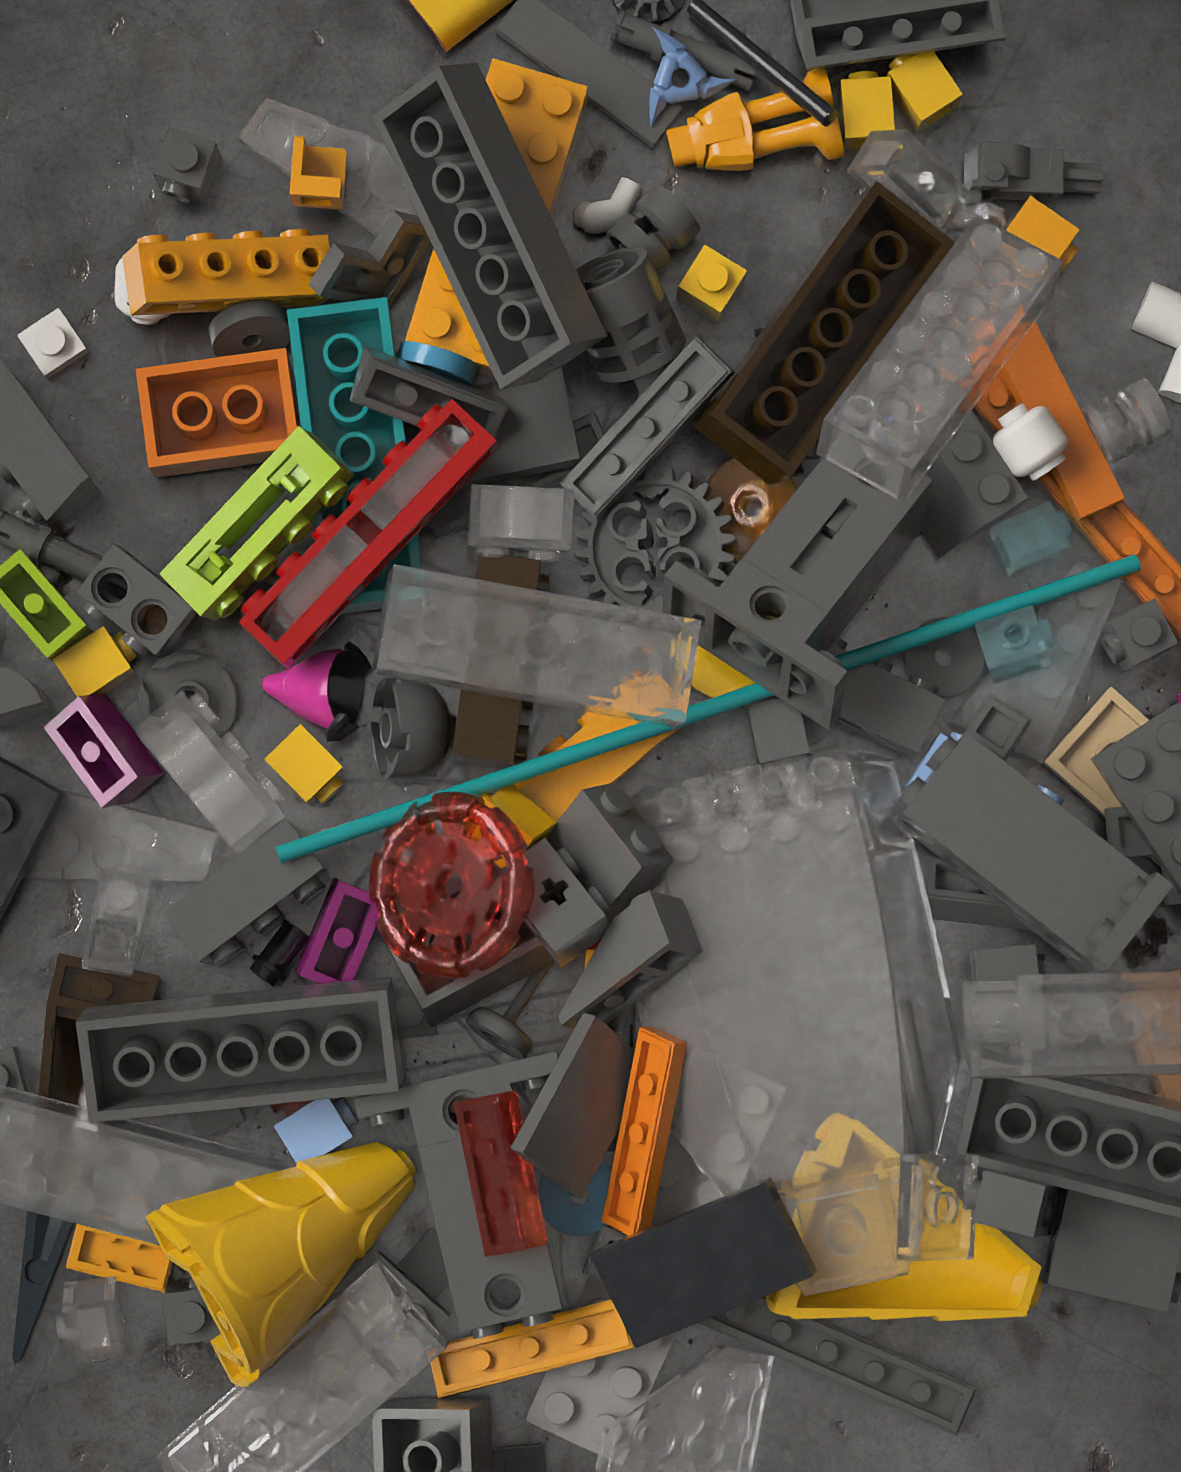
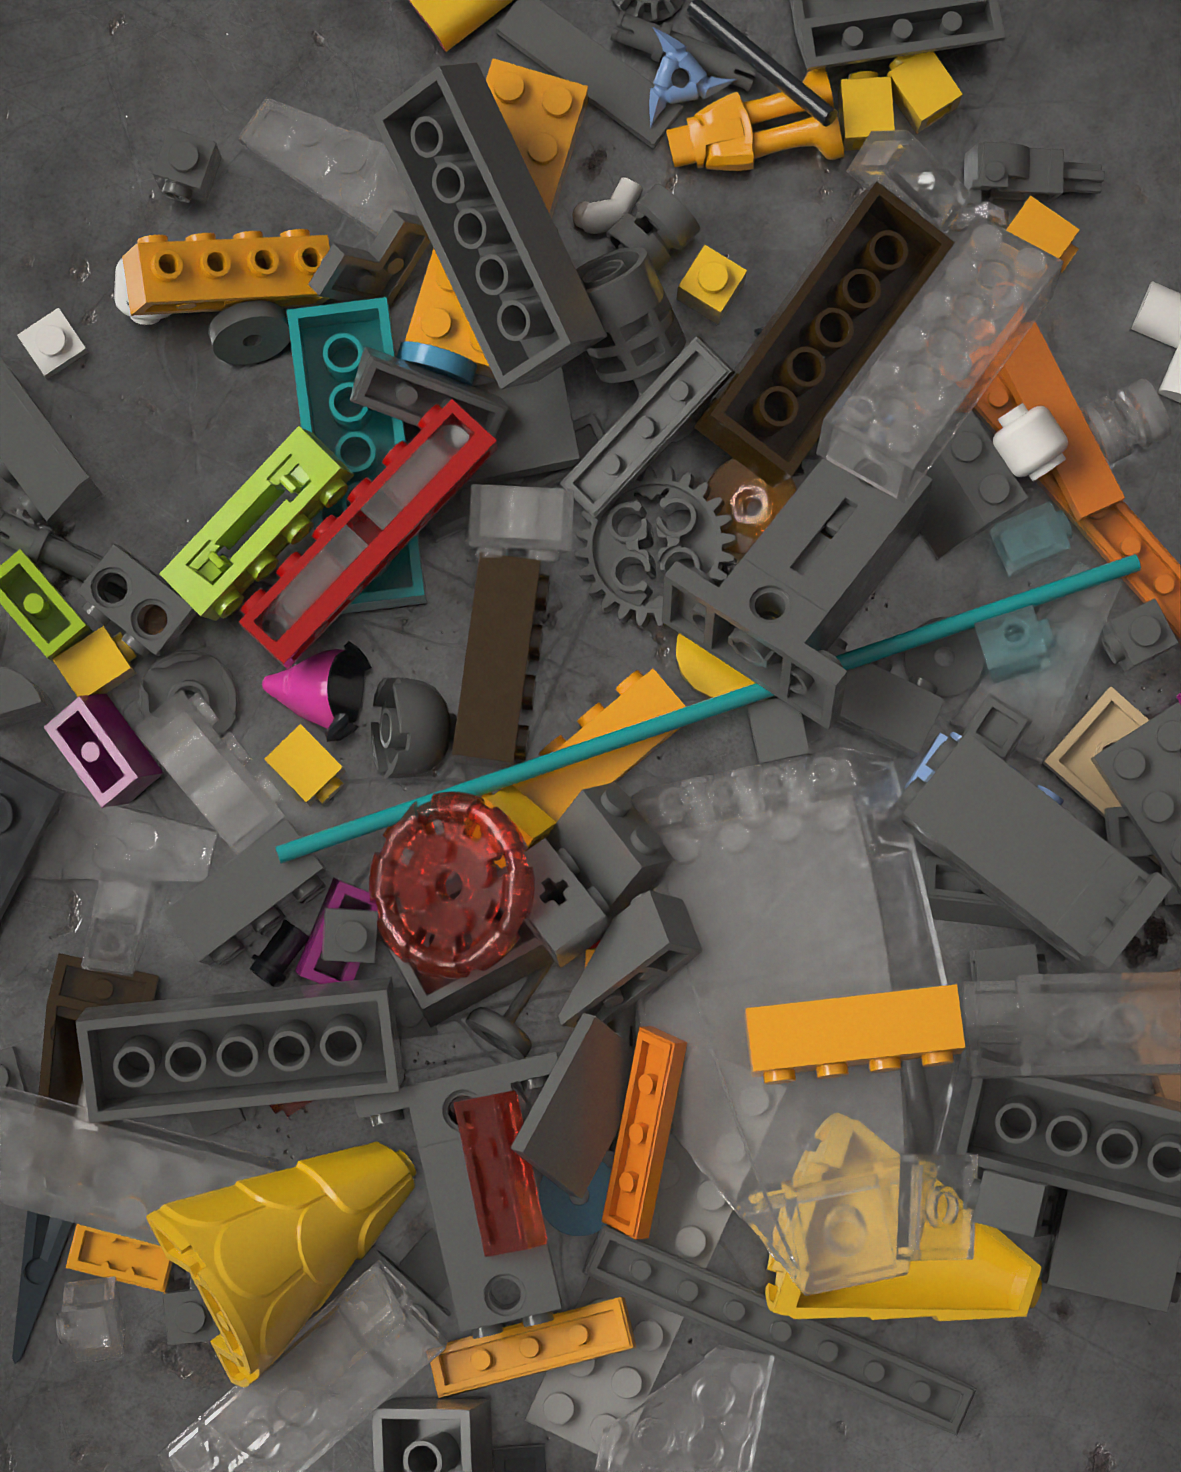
(216, 411): orange brick -> none
(317, 175): light orange panel -> none
(317, 1128): light blue brick -> none
(349, 935): none -> dark grey plate
(536, 646): clear brick -> none
(703, 1262): black tile -> none
(854, 1032): none -> light orange brick

